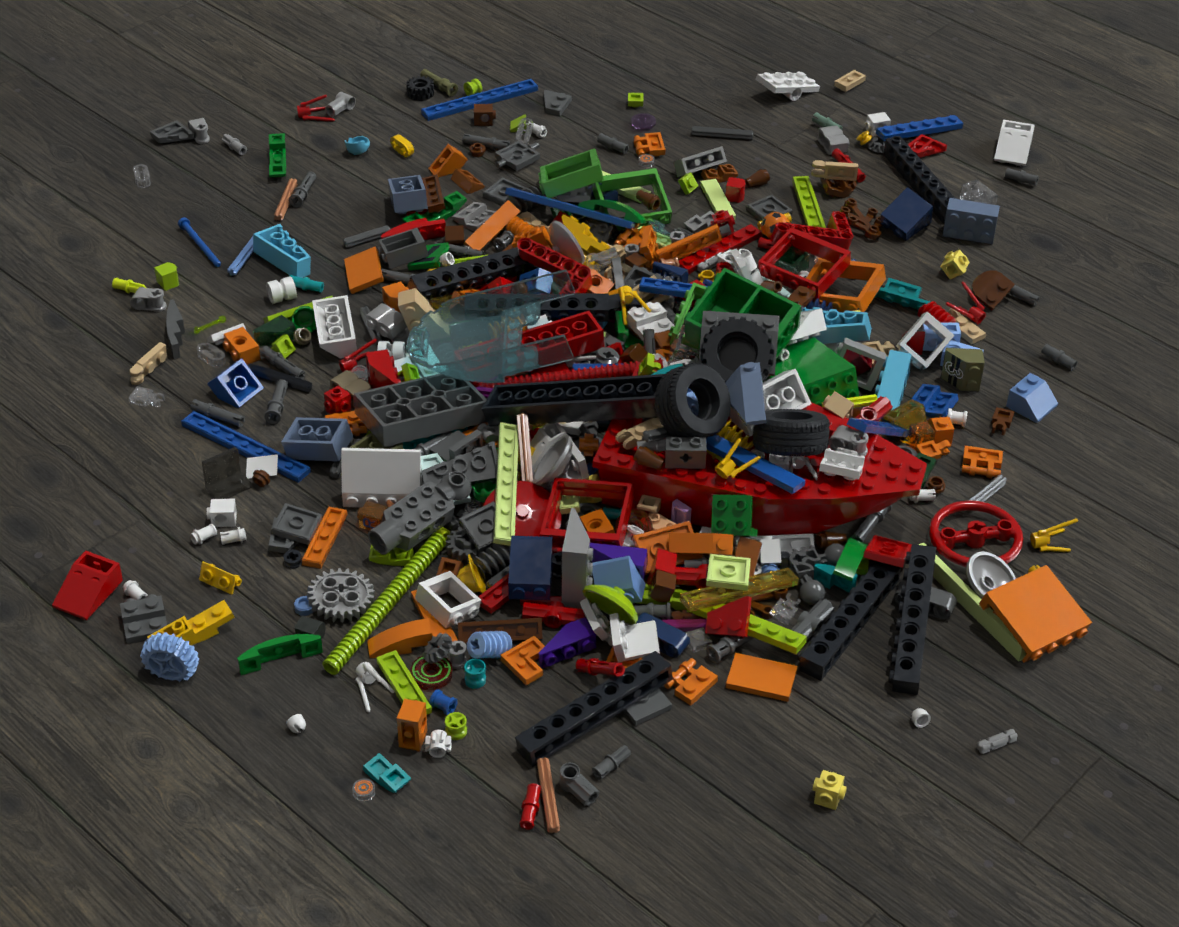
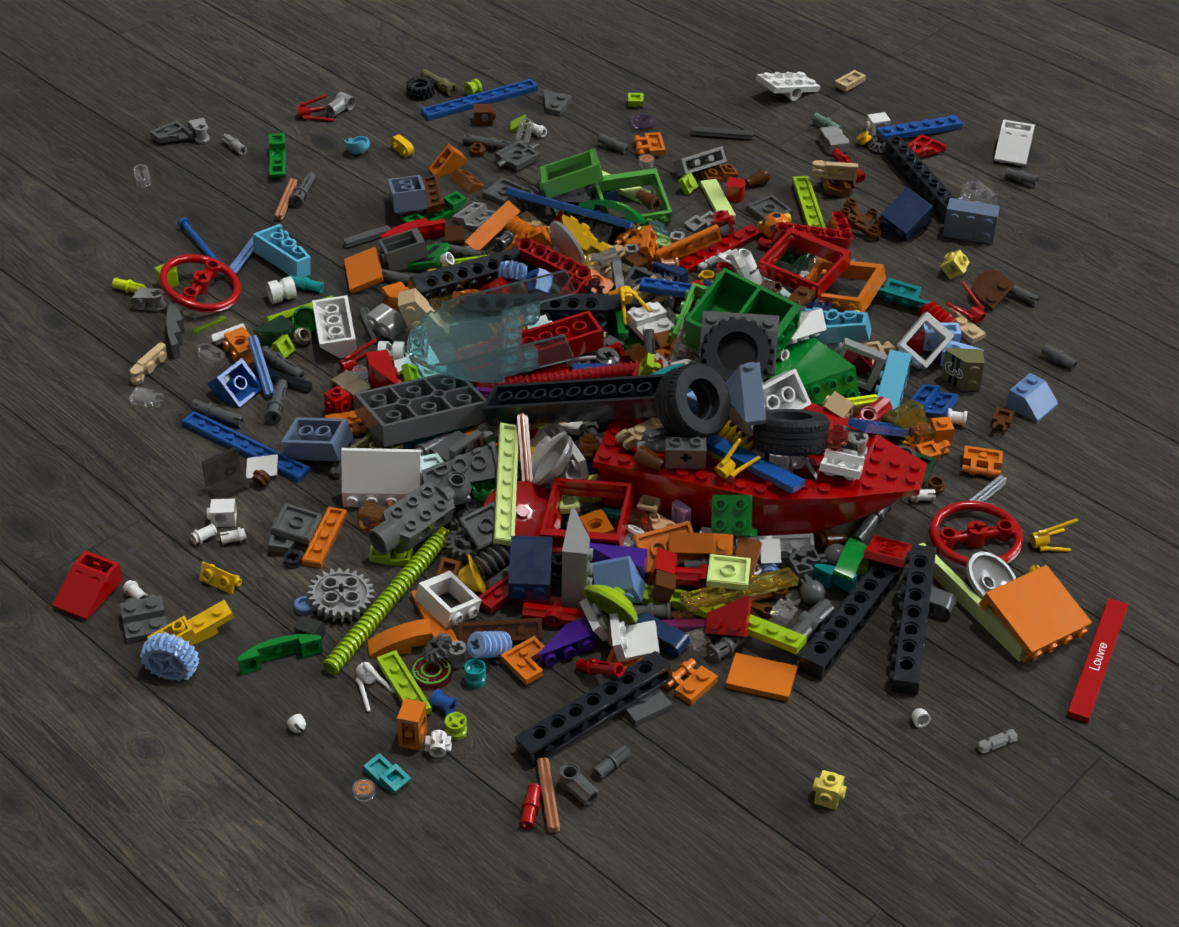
(200, 283): none -> red piece
(261, 366): none -> medium blue axle
(512, 271): none -> medium blue gear
(599, 288): none -> black gear
(837, 436): none -> clear red gear
(1097, 660): none -> red tile

